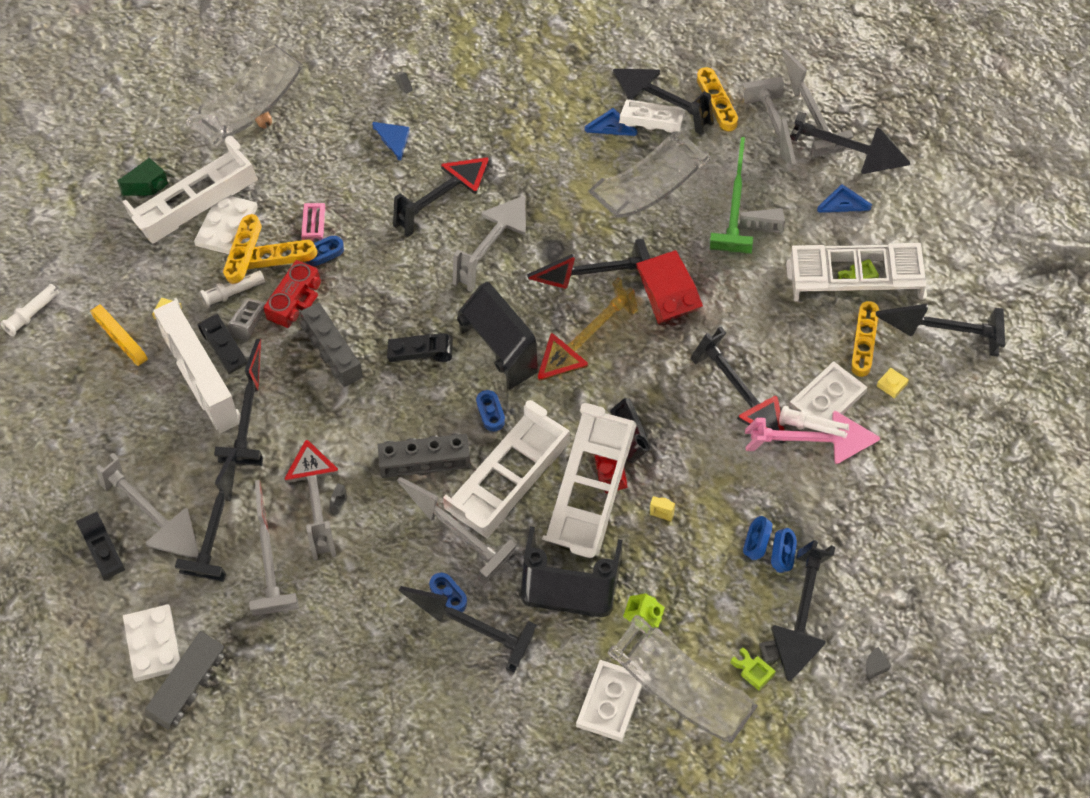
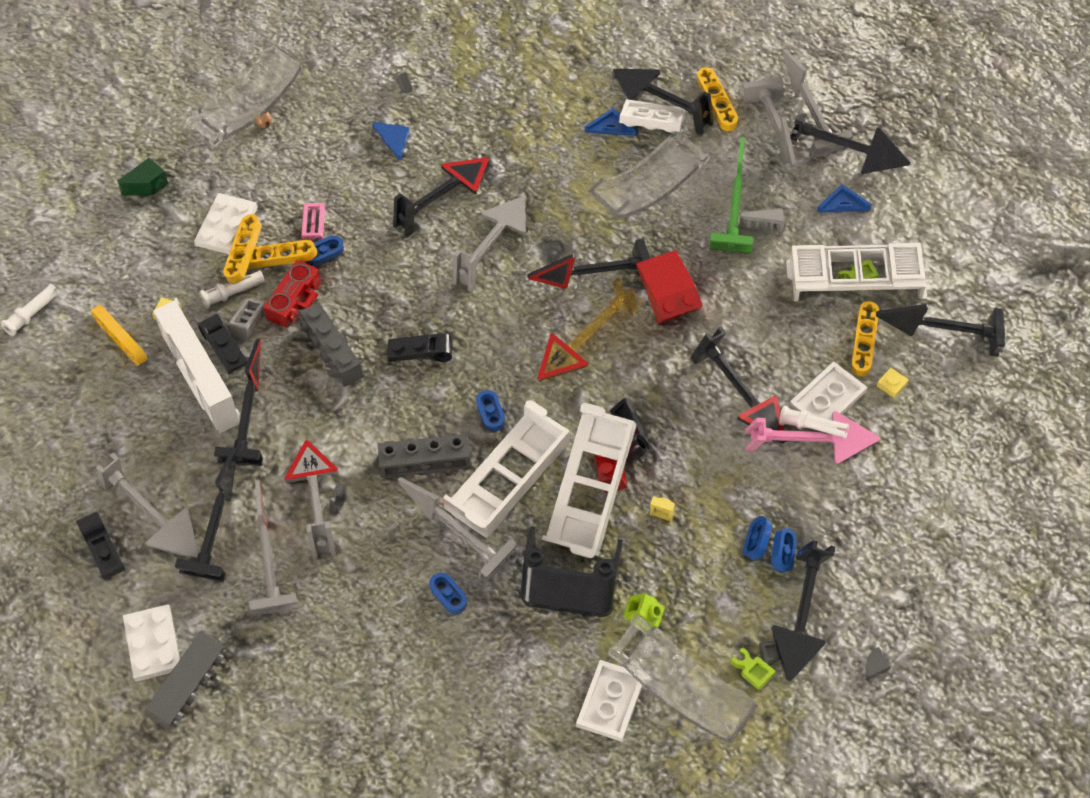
(230, 175): white piece -> none
(436, 606): black piece -> none
(502, 331): black windscreen -> none

